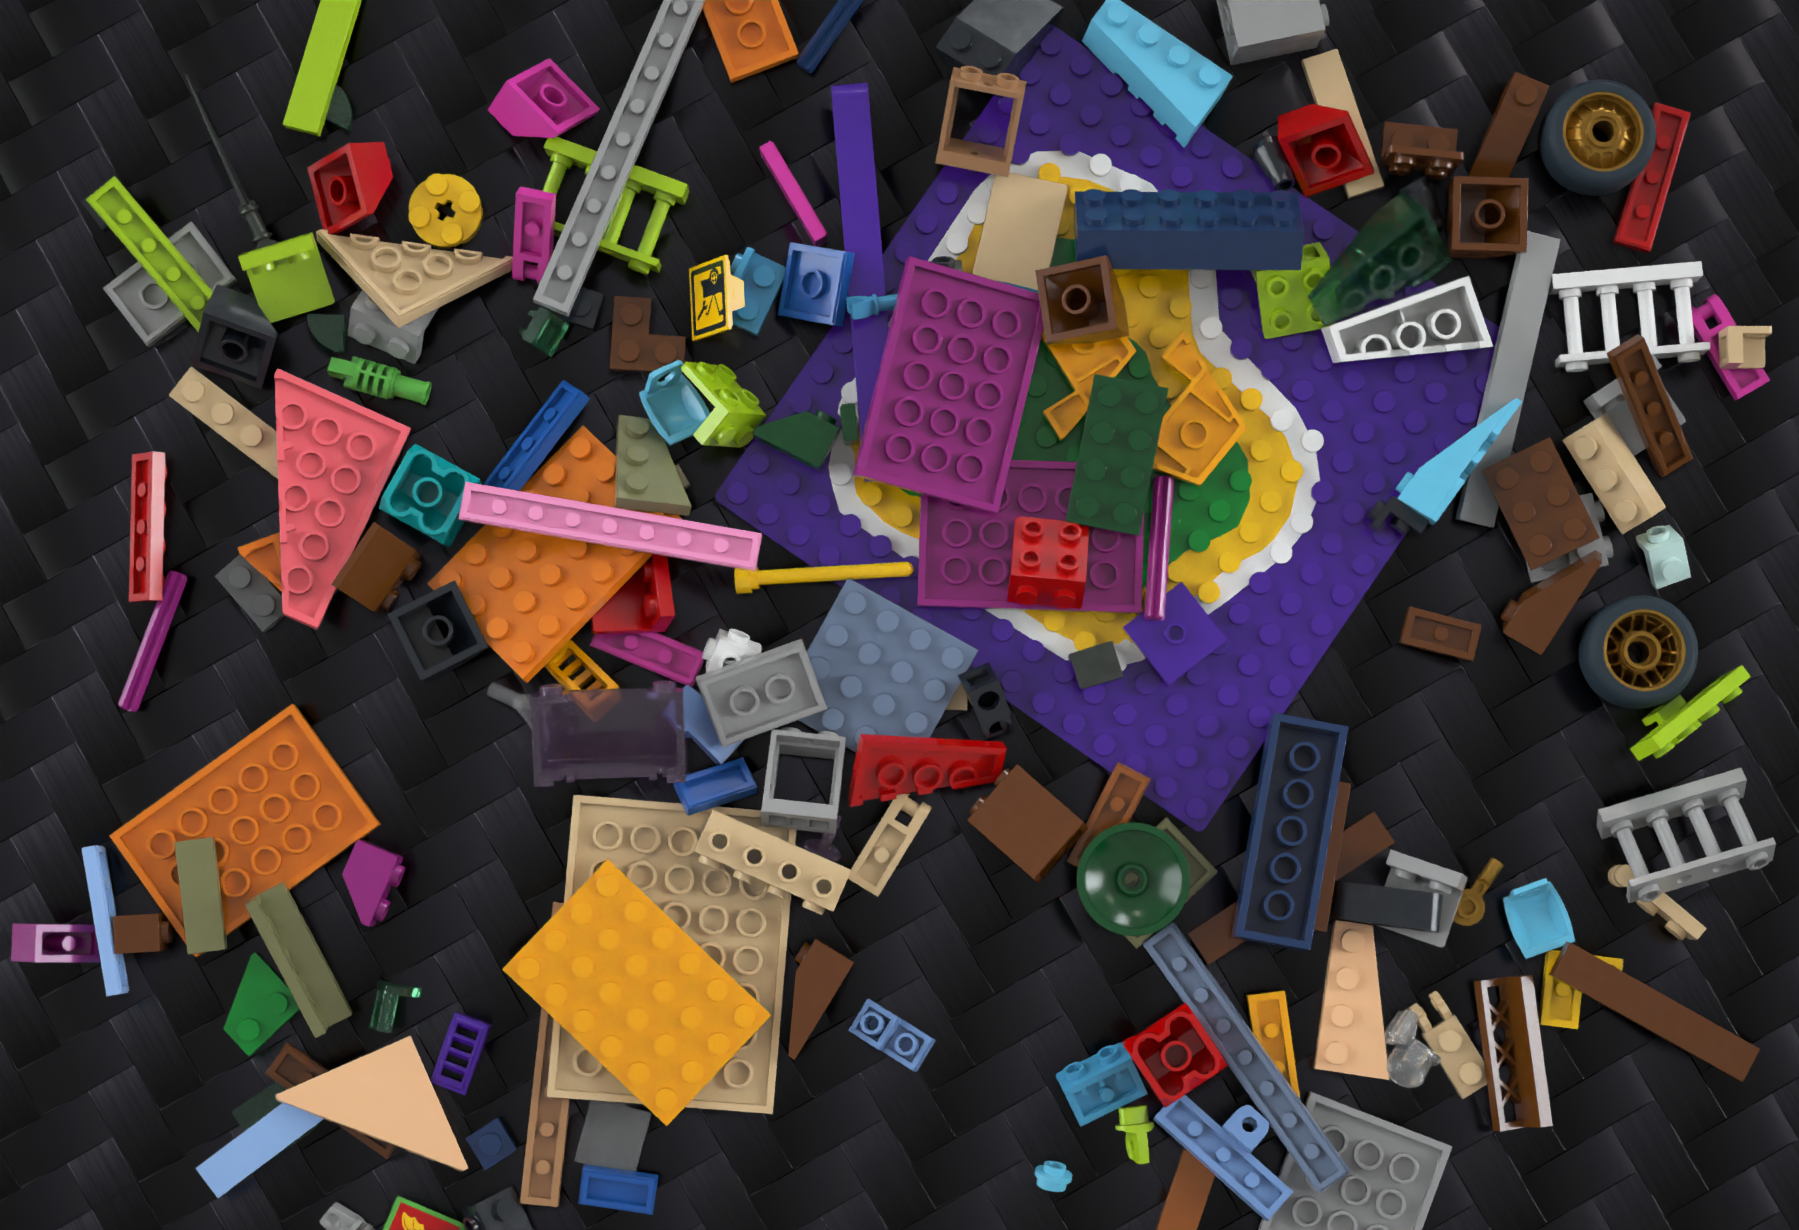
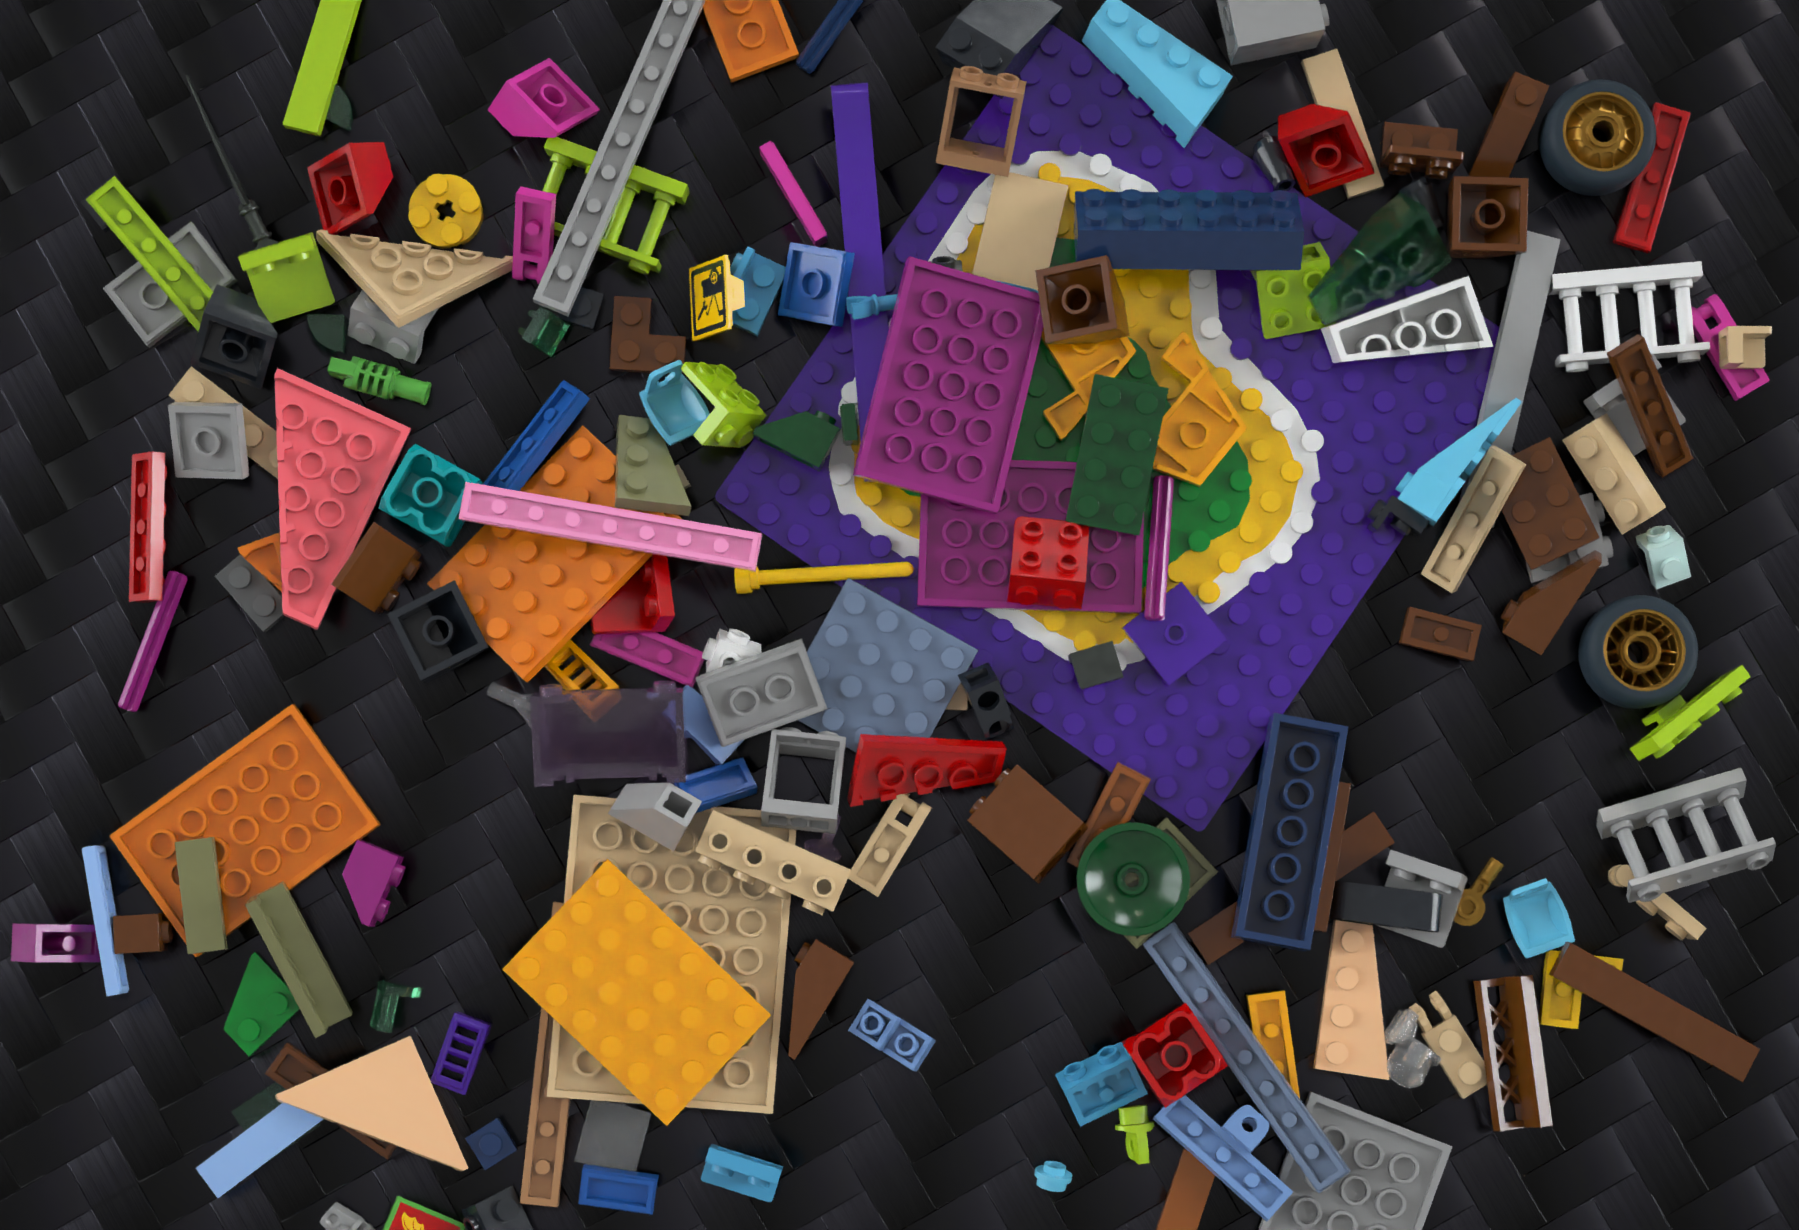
(208, 440): none -> light grey plate
(656, 811): none -> light grey slope
(741, 1173): none -> dark azure bracket
(1473, 519): none -> tan plate

